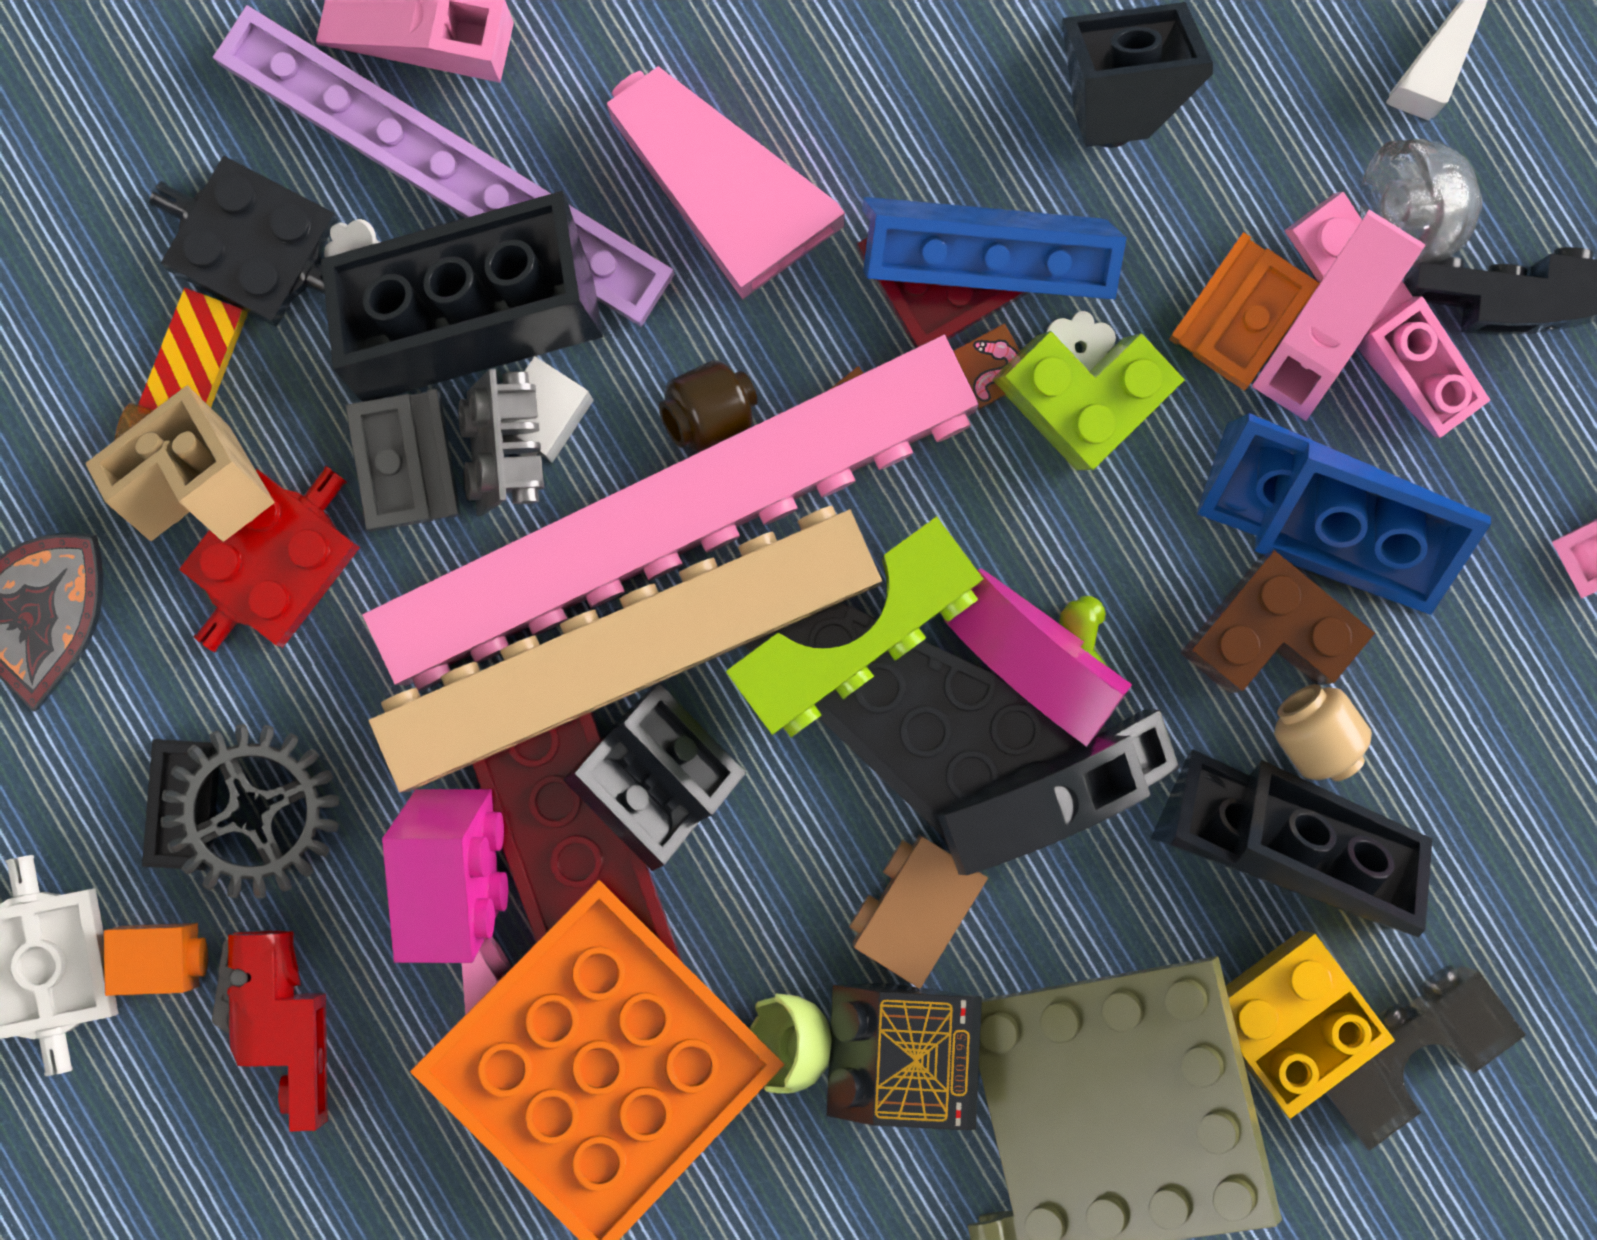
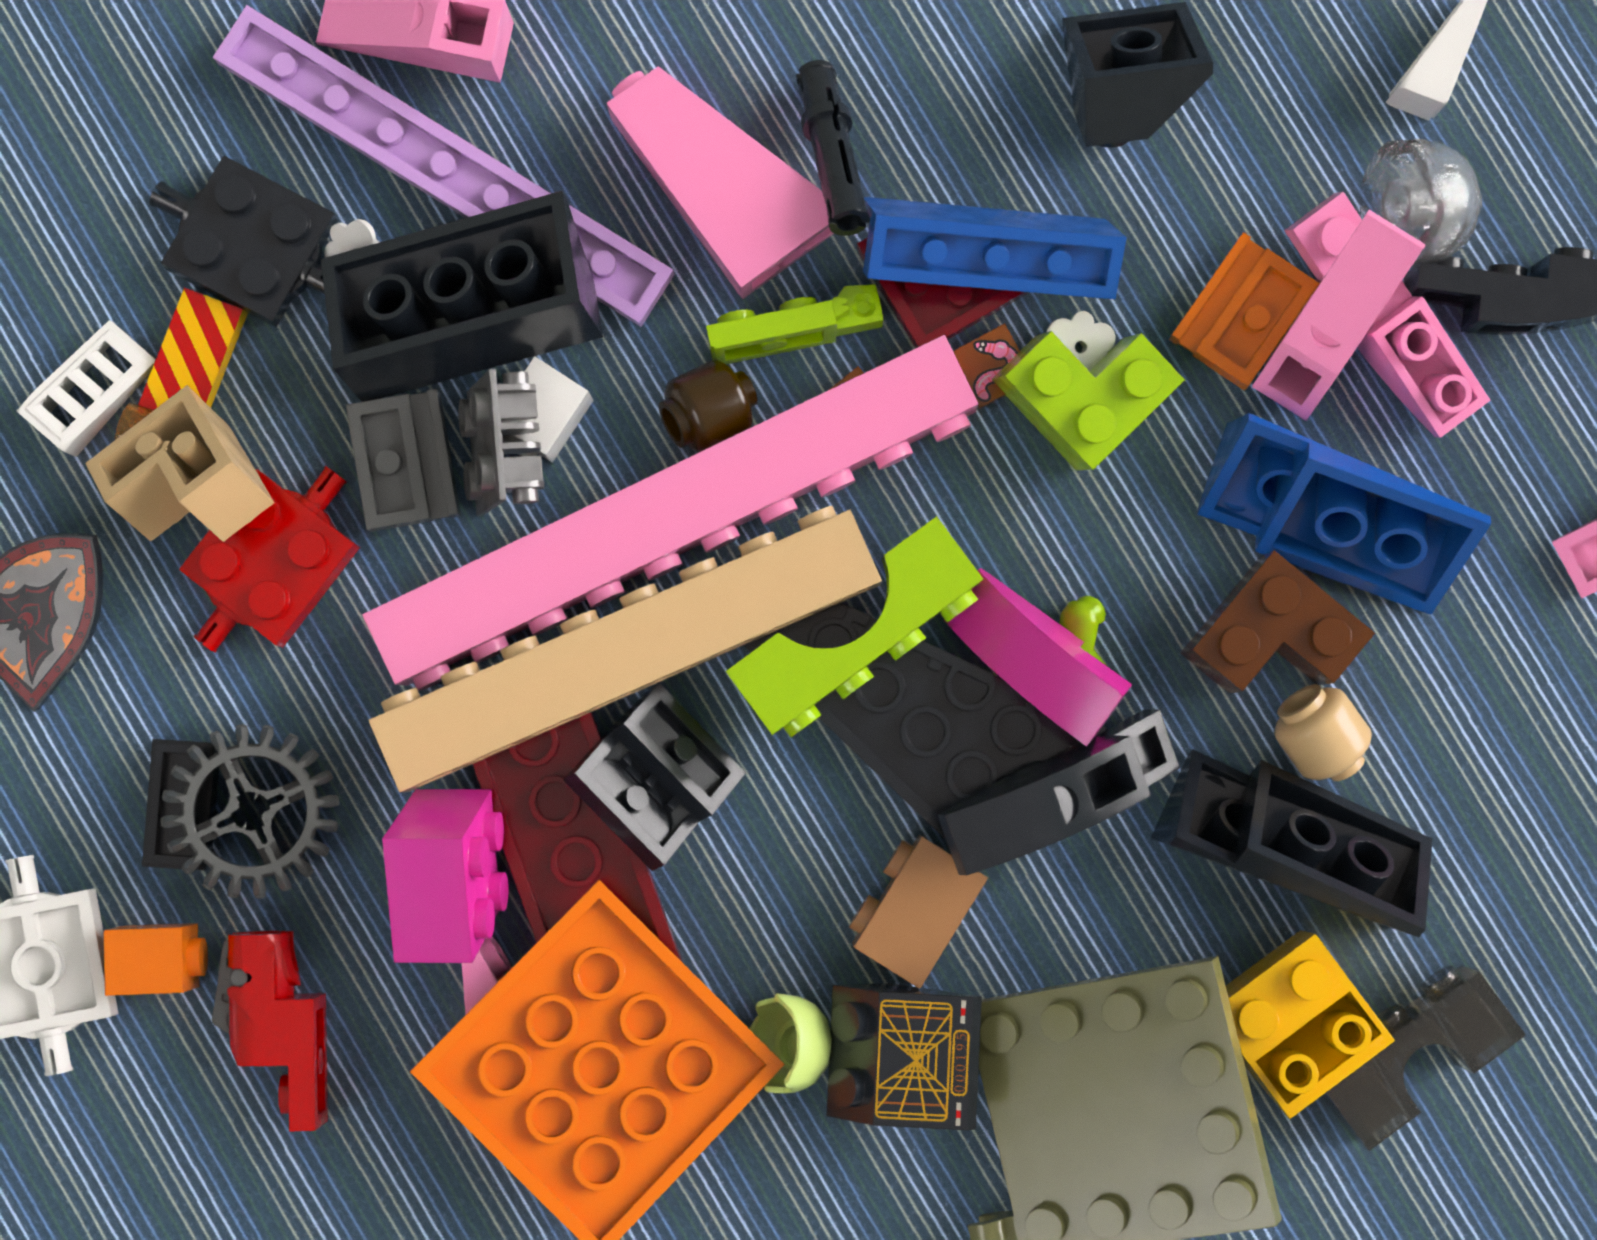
(88, 421): none -> white slope
(795, 326): none -> lime hinge
(828, 127): none -> black pin

